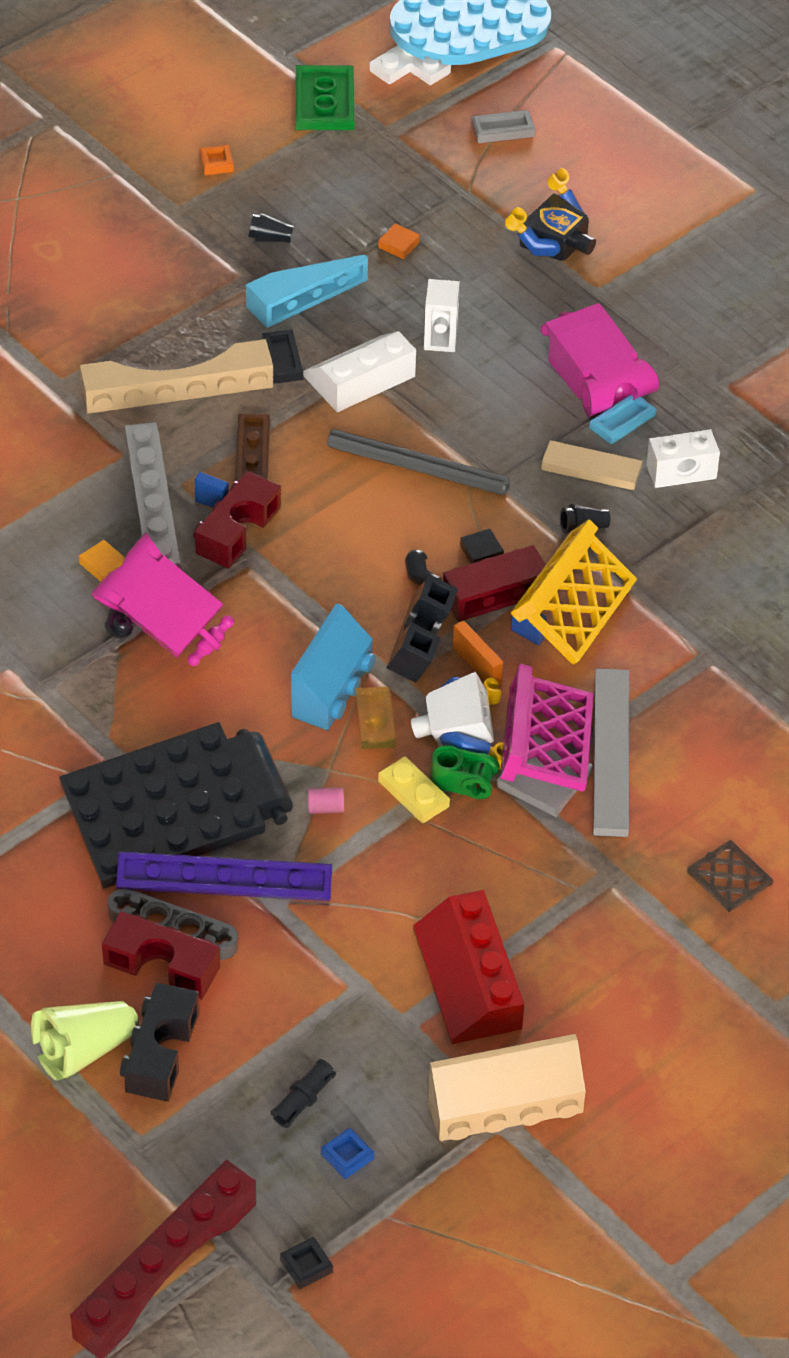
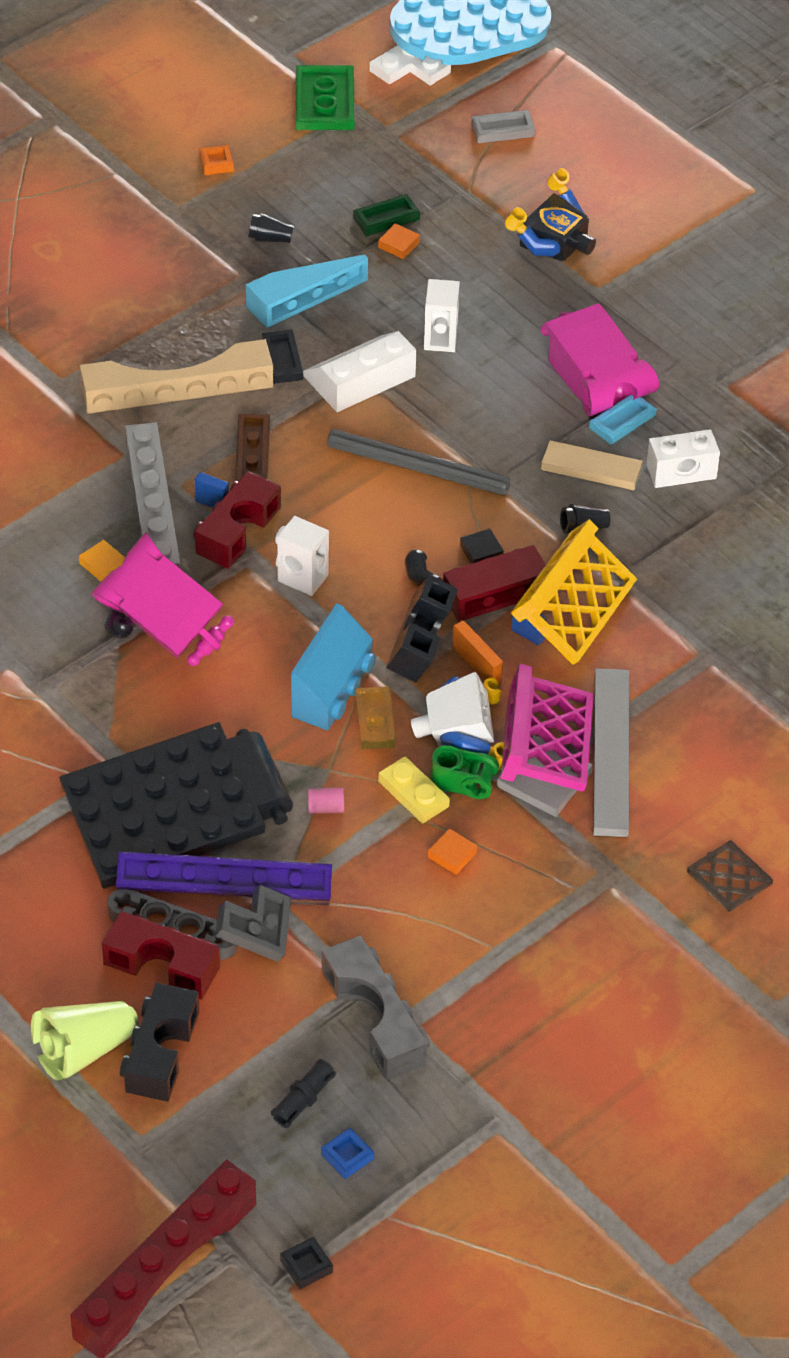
(258, 930): none -> dark grey plate
(302, 555): none -> white brick
(356, 974): none -> flat silver arch
(385, 214): none -> dark green tile
(452, 851): none -> orange tile
(469, 968): red slope -> none
(506, 1088): tan slope -> none

